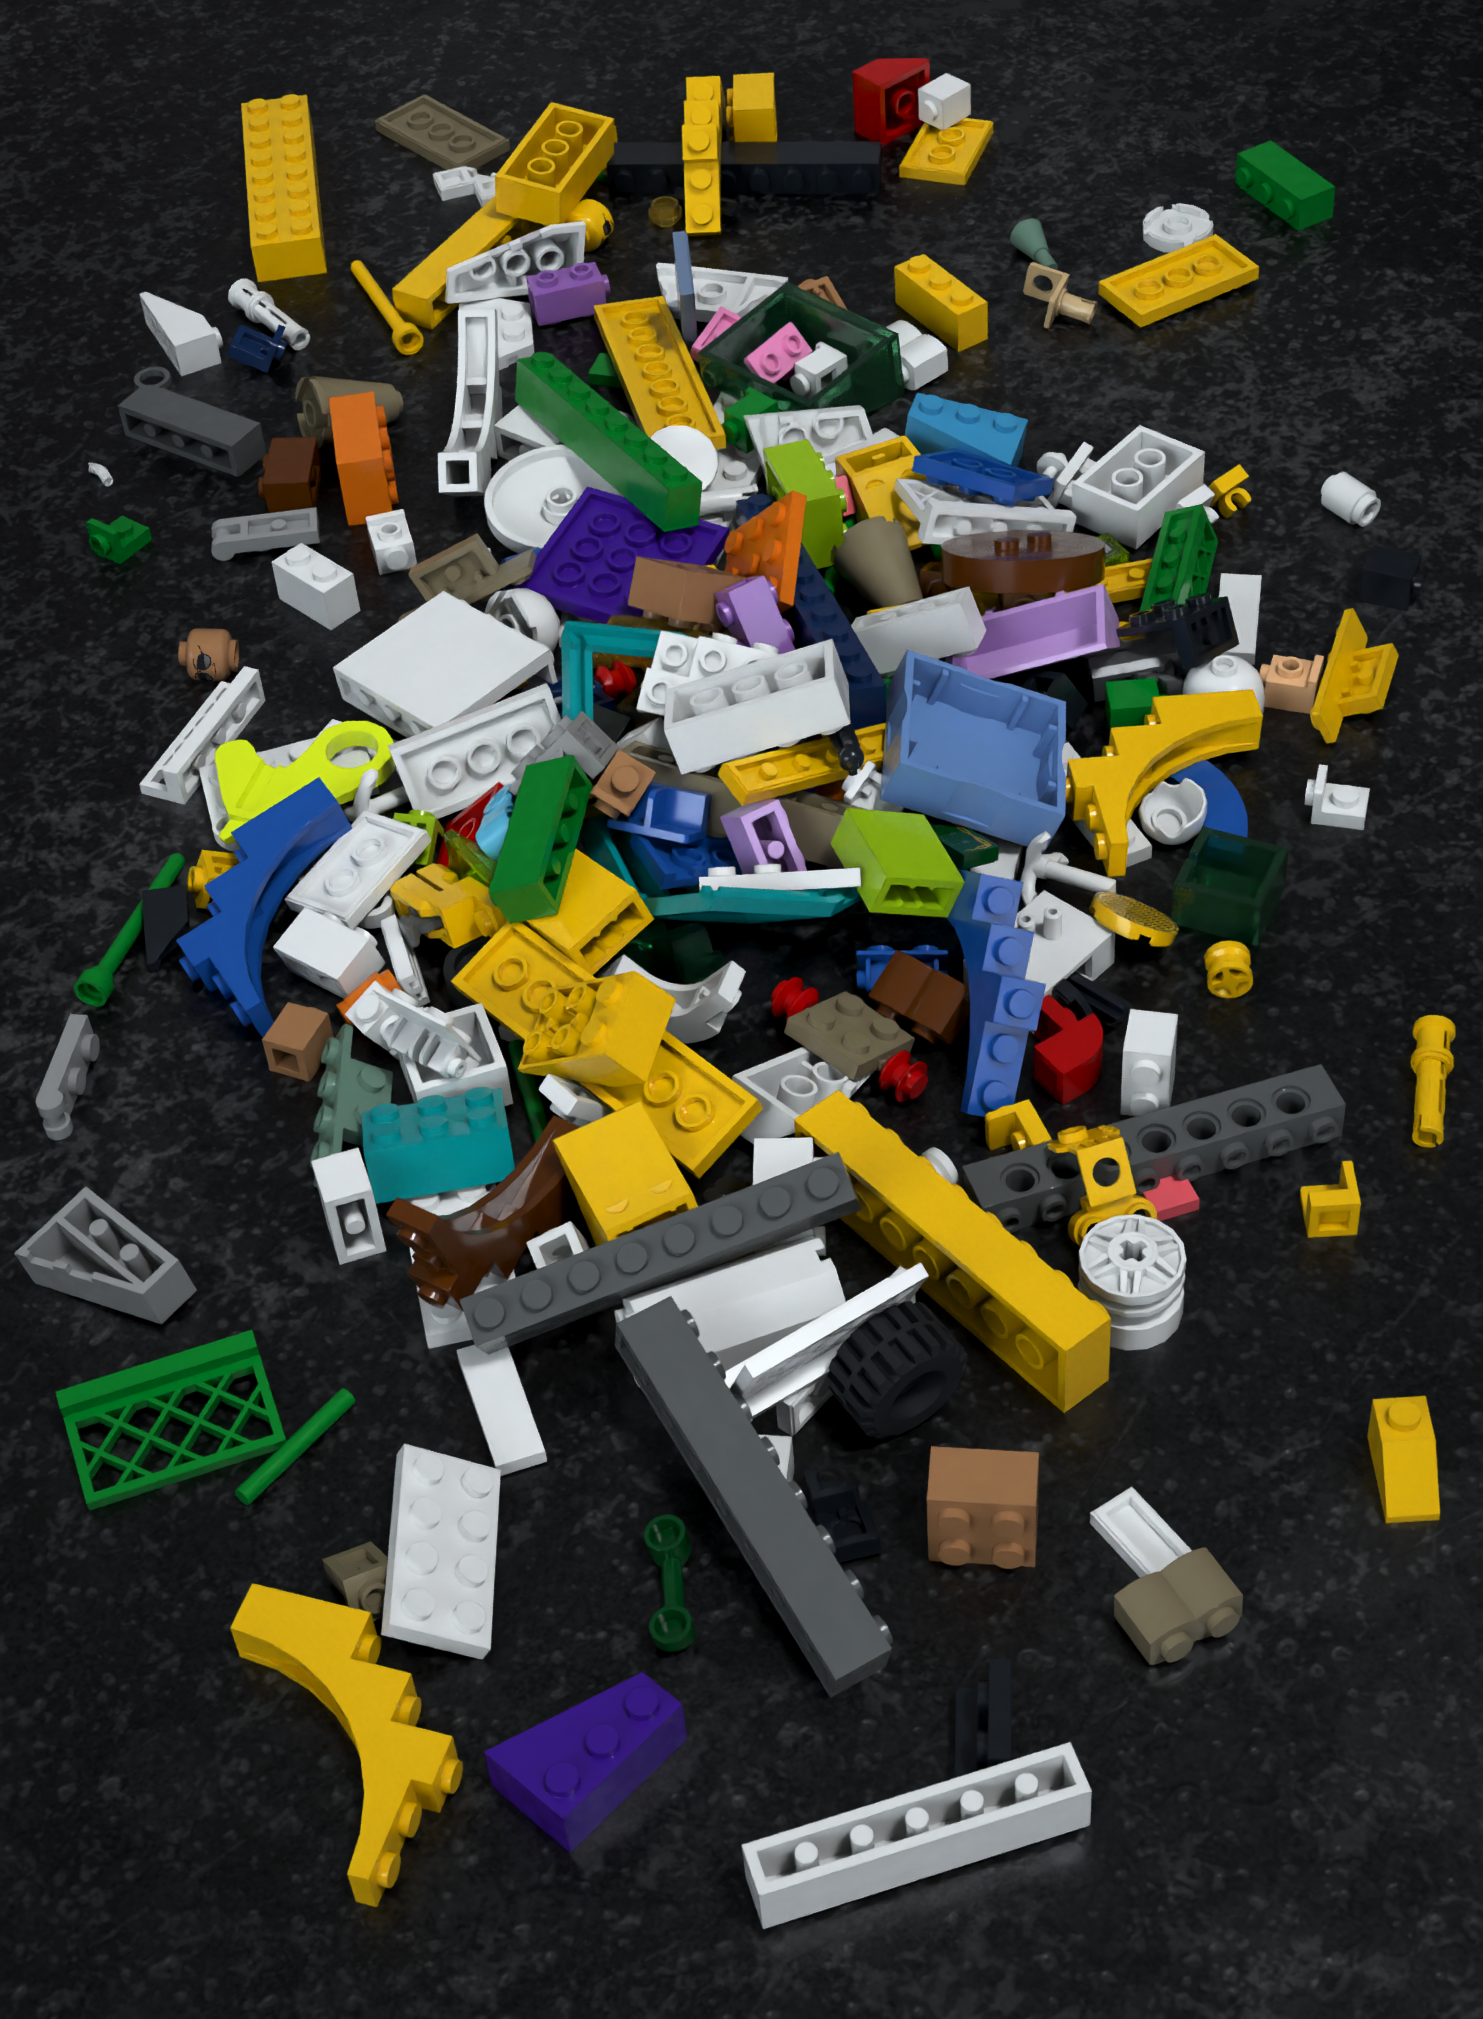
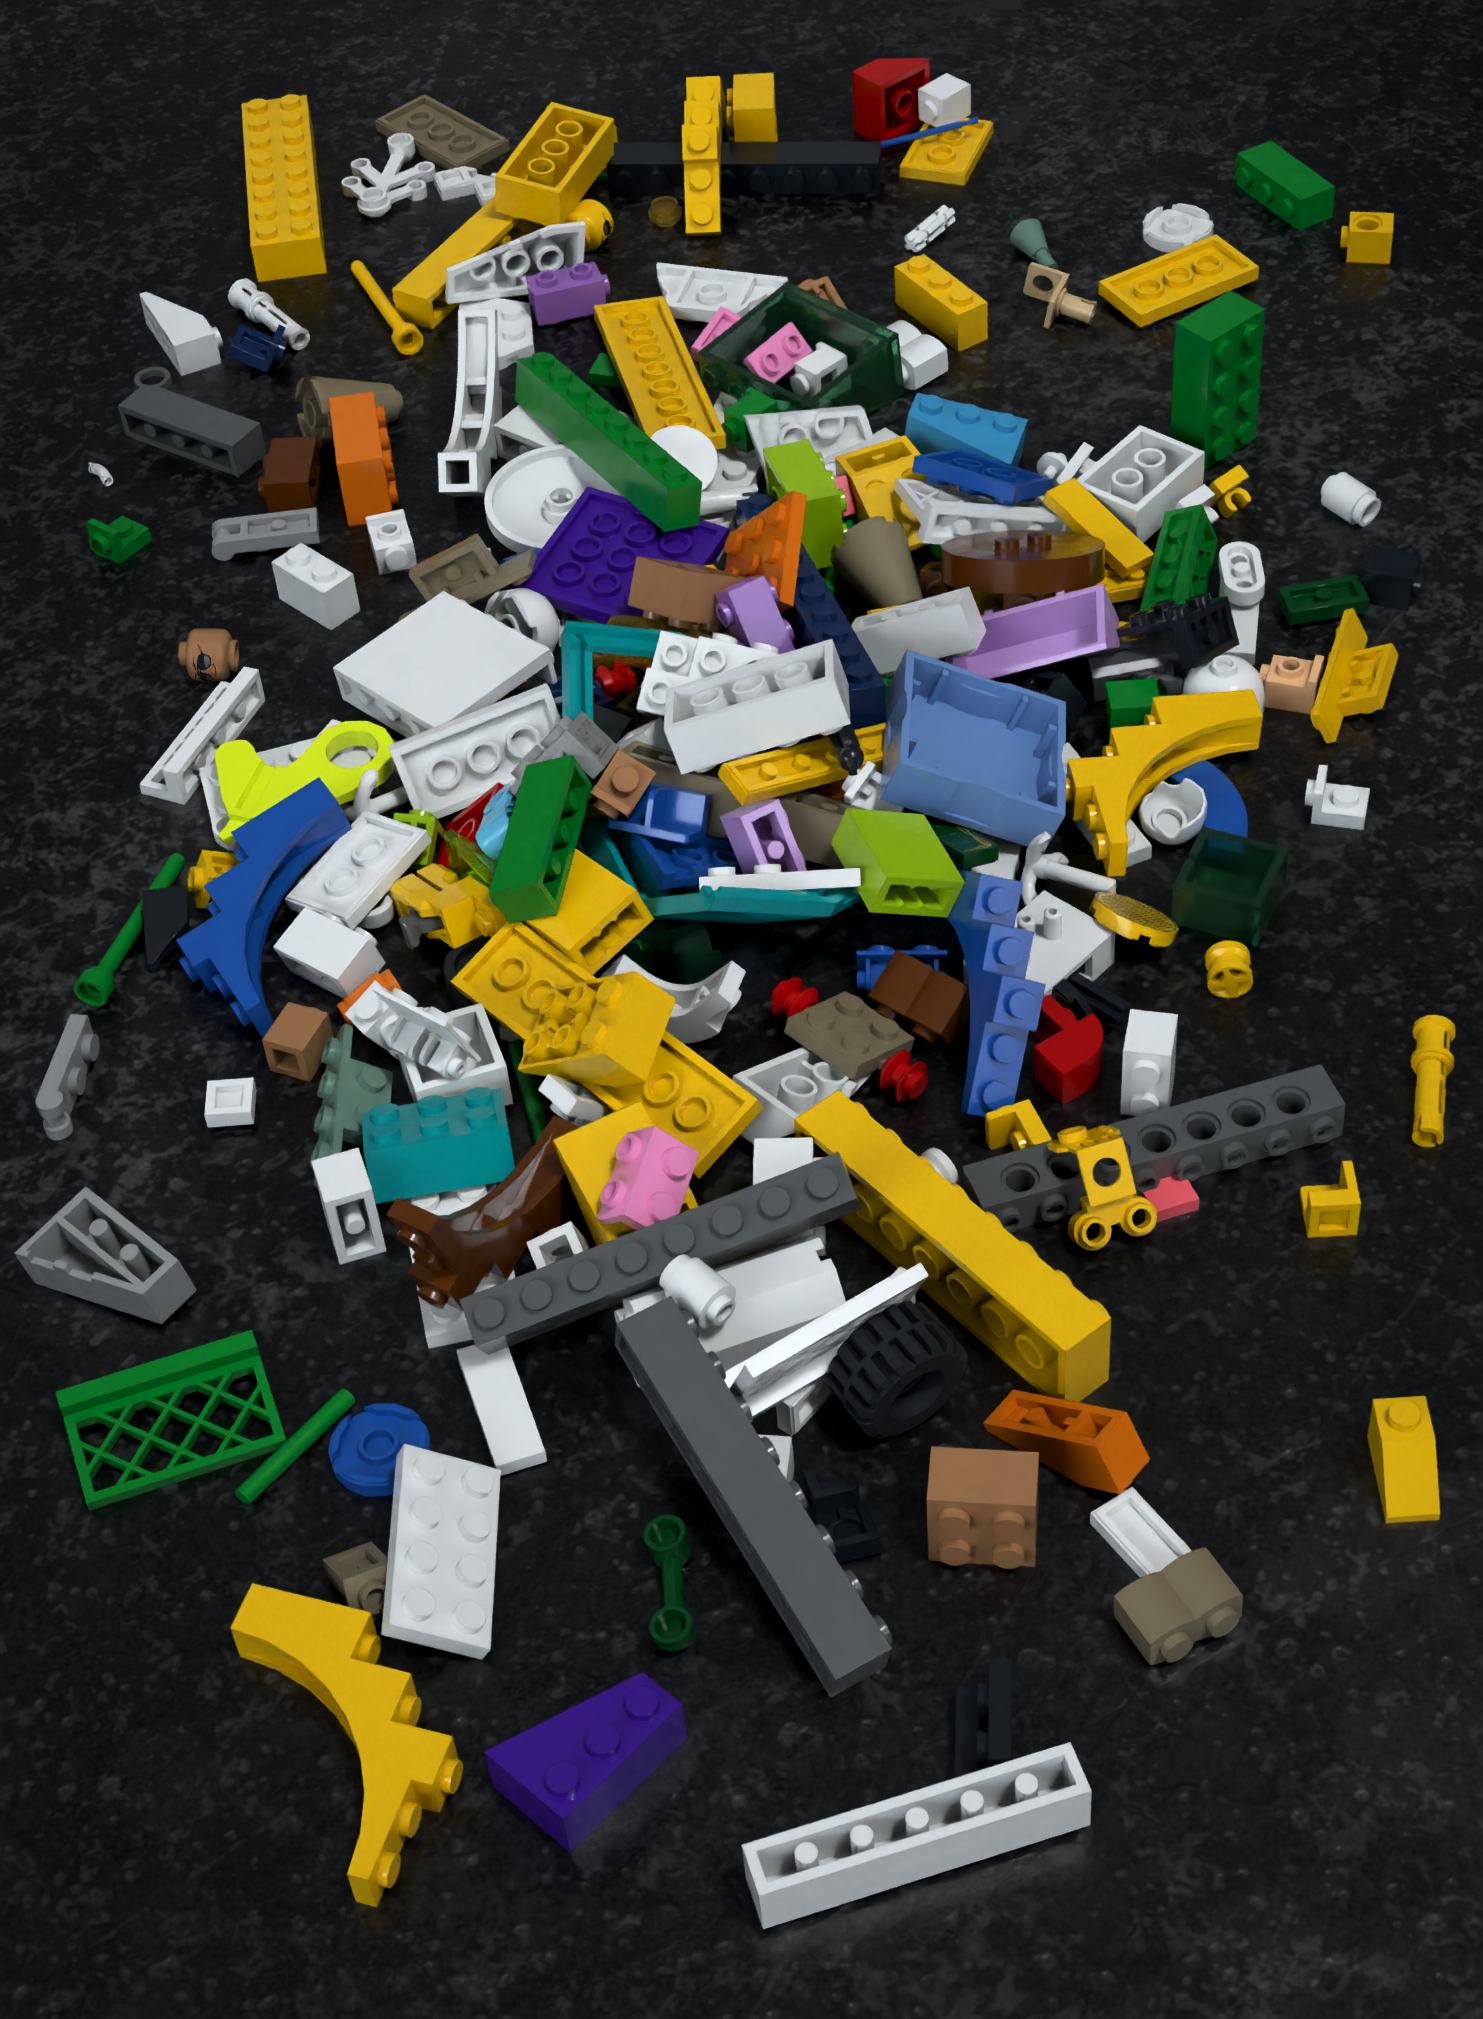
(230, 1102): none -> white plate
(367, 1446): none -> blue tile
(377, 199): none -> white plant
(404, 961): white tile -> none
(647, 1179): none -> bright pink bracket
(685, 288): sand blue tile -> none
(698, 1290): none -> white brick
(929, 132): none -> blue piece
(929, 228): none -> white axle
(1074, 1438): none -> orange slope
(1089, 517): none -> yellow tile
(1137, 1275): white wheel -> none
(1217, 376): none -> green brick
(1241, 573): none -> white plate
(1322, 599): none -> dark green plate
(1368, 237): none -> yellow brick

